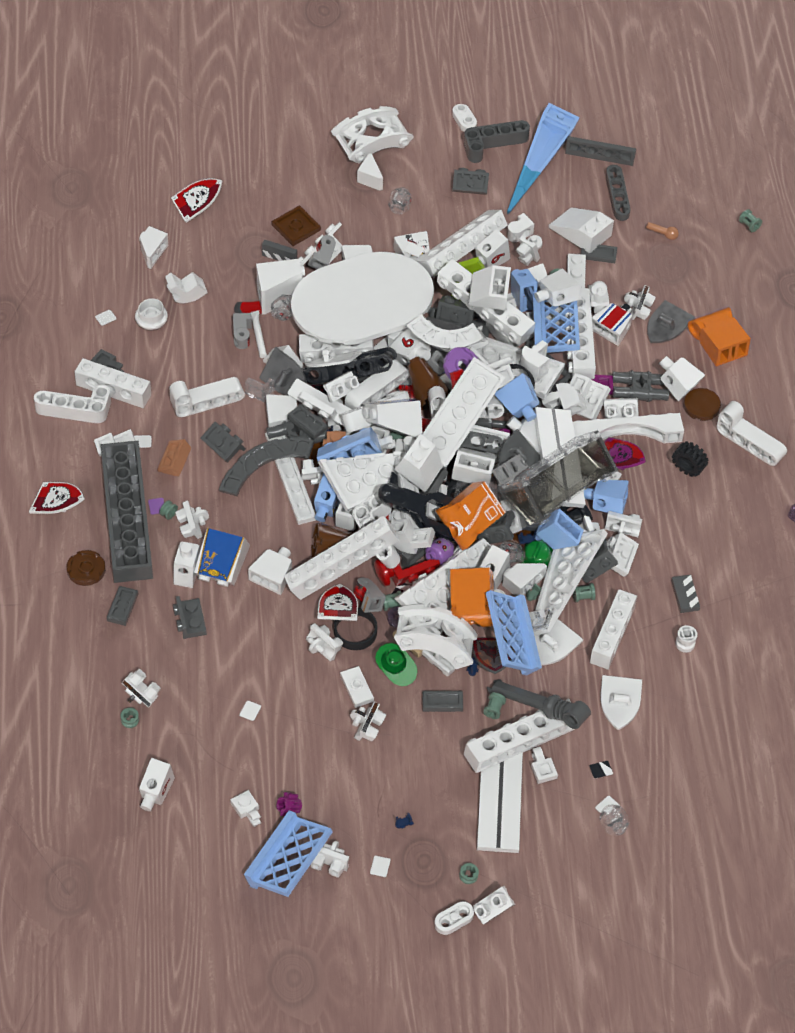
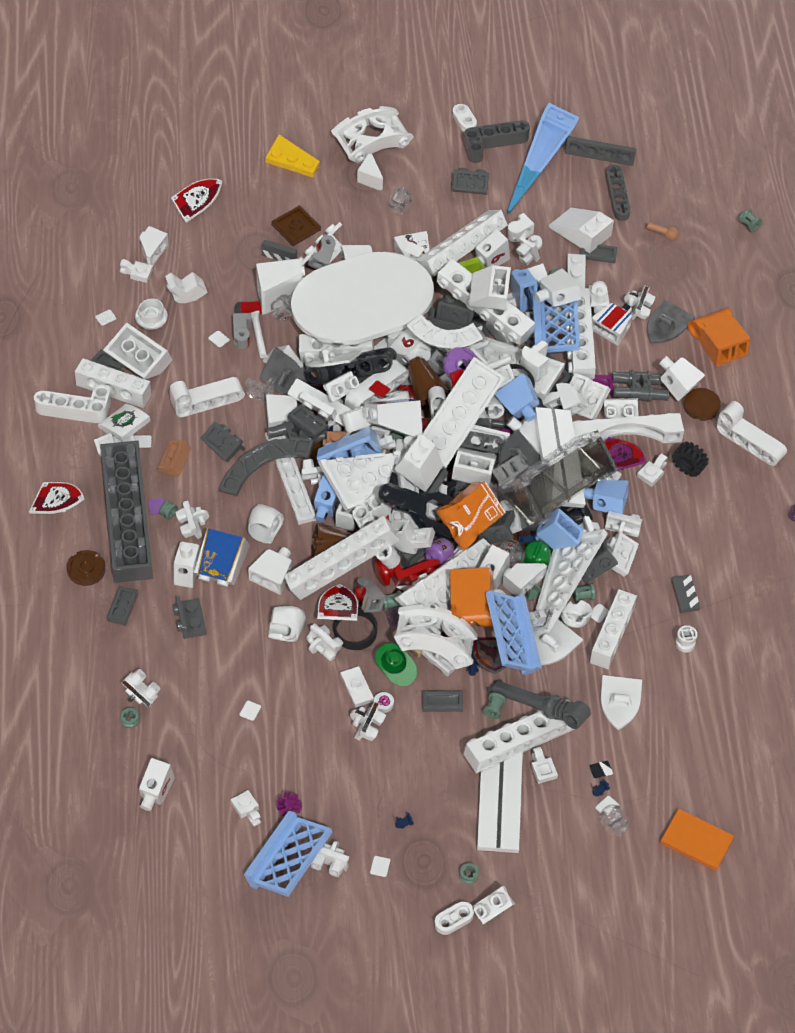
(124, 422): none -> white slope
(138, 271): none -> white plate
(138, 352): none -> white slope
(219, 339): none -> white sticker
(264, 523): none -> white piece
(287, 623): none -> white piece
(291, 157): none -> yellow wing
(379, 388): none -> red sticker
(385, 700): none -> white tile
(577, 614): none -> white hair
(598, 790): none -> dark blue piece
(599, 613): none -> white sticker
(653, 472): none -> white plate
(697, 839): none -> orange tile

